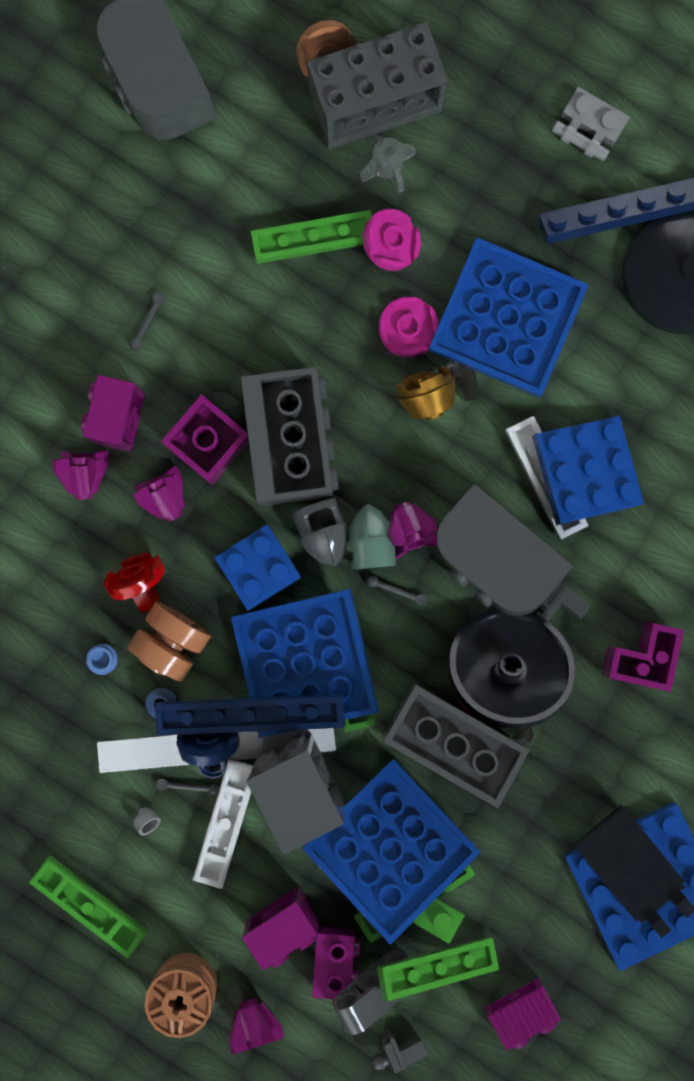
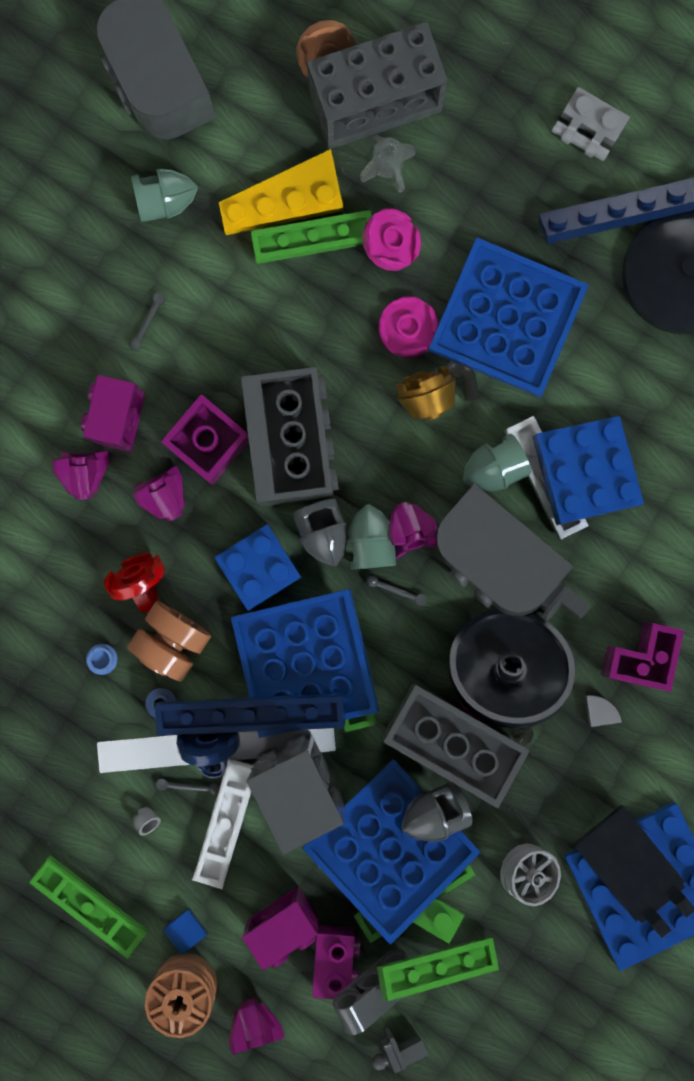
(163, 194): none -> sand green helmet
(185, 931): none -> blue tile
(290, 196): none -> yellow wing
(434, 815): none -> dark grey helmet
(498, 466): none -> sand green helmet
(523, 1015): magenta brick -> none
(530, 874): none -> light grey wheel
(601, 711): none -> light grey tile

